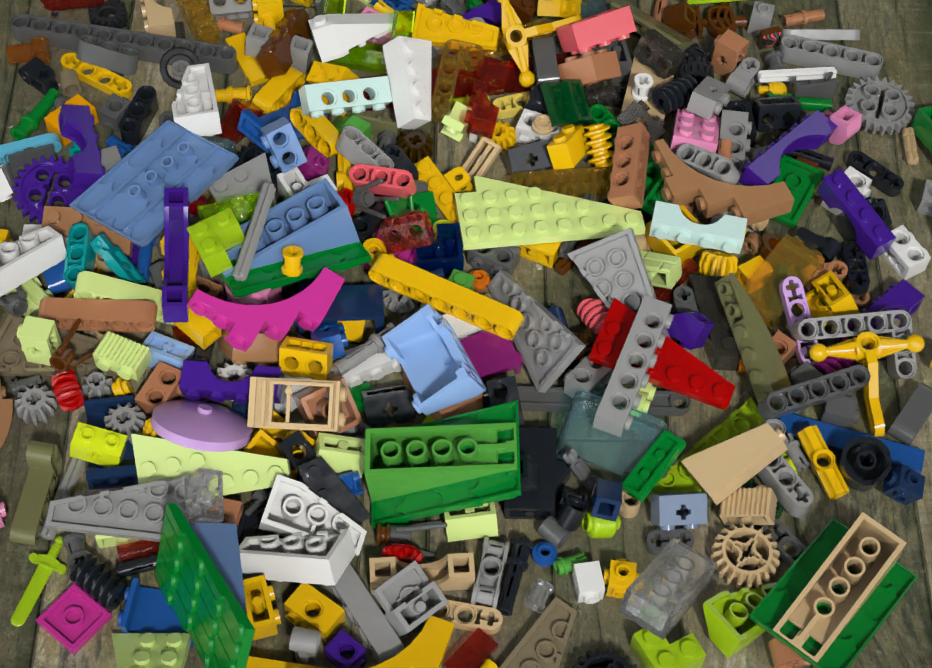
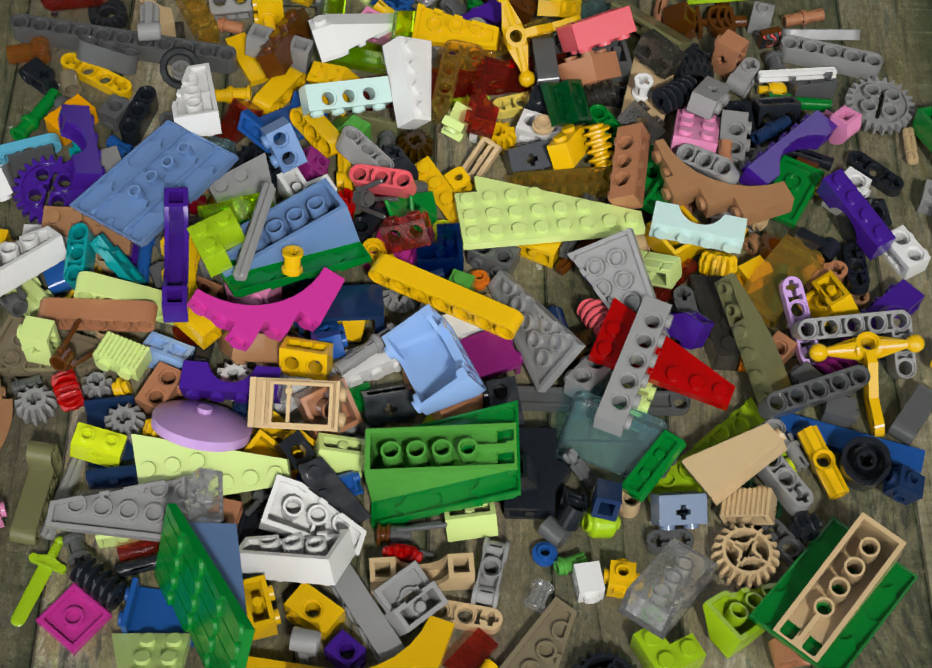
(149, 25): none -> light grey piece
(516, 565): black pin -> none
(771, 130): none -> dark blue pin
(806, 526): none -> black gear

